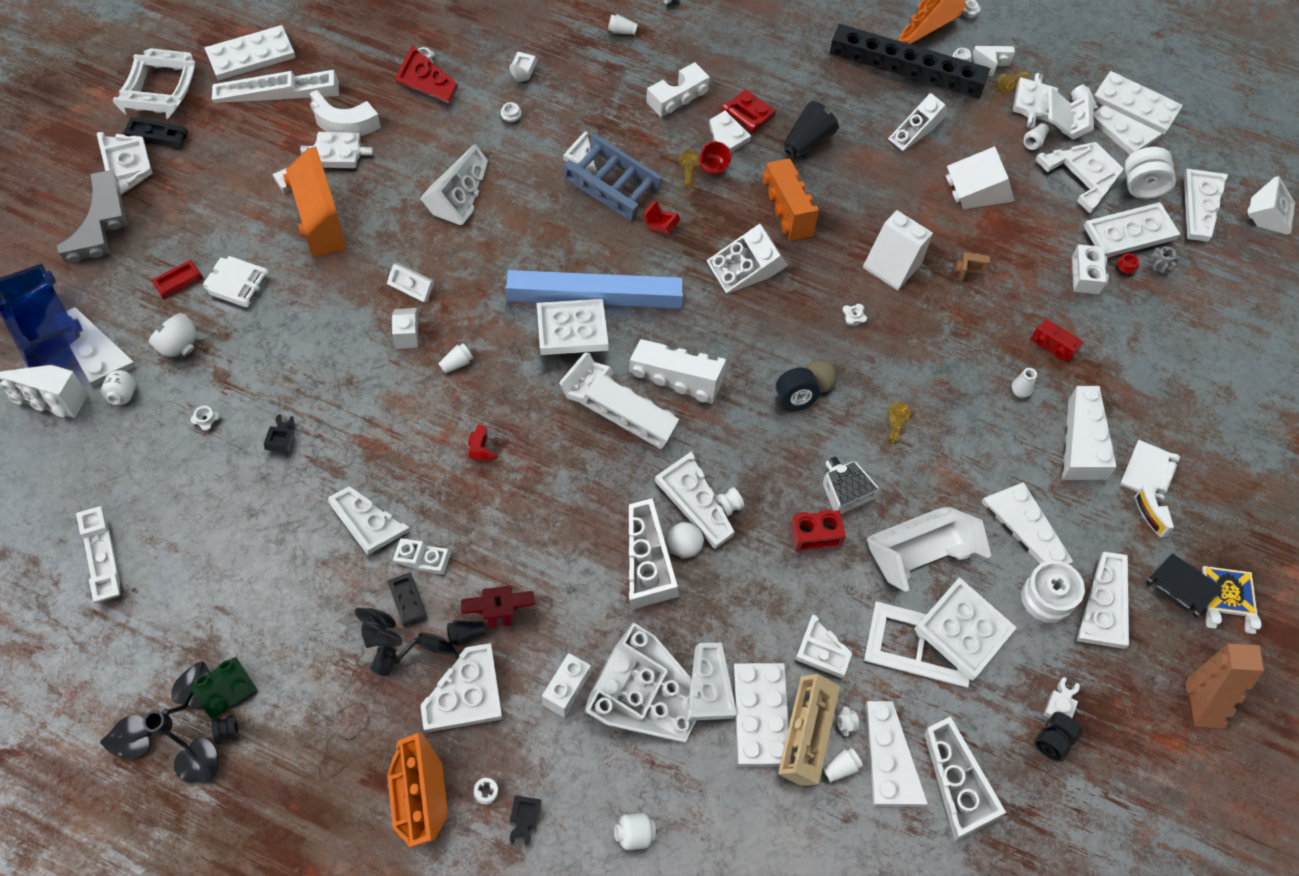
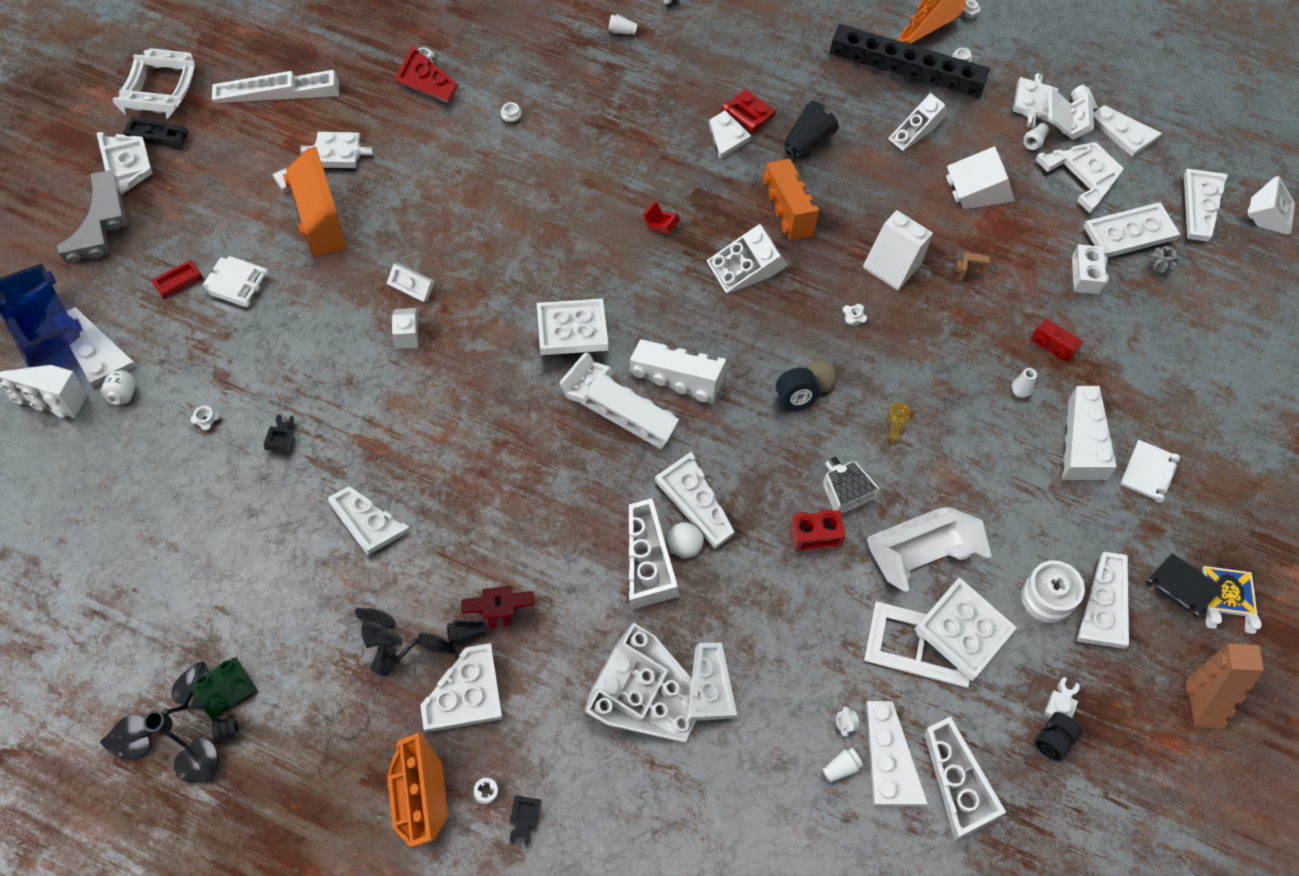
(100, 554): white slope -> none
(175, 337): white cylinder -> none
(250, 52): white plate -> none
(360, 119): white arch -> none
(407, 599): black plate -> none
(422, 557): white slope -> none
(454, 191): white wedge -> none
(456, 358): white cone -> none
(477, 443): red plate -> none
(522, 66): white plate -> none
(566, 685): white brick -> none
(579, 151): white tile -> none
(603, 192): sand blue fence -> none
(613, 289): light blue tile -> none
(635, 831): white head -> none
(667, 98): white arch -> none
(688, 161): clear yellow plate -> none
(715, 158): red hair -> none
(730, 501): white wheel -> none
(760, 713): white plate -> none
(809, 730): tan brick -> none
(823, 650): white wing -> none
(993, 56): white slope -> none
(1006, 81): clear yellow plate -> none
(1025, 519): white wing -> none
(1128, 263): red plate -> none
(1137, 102): white plate -> none
(1150, 172): white wheel -> none
(1157, 517): slope -> none

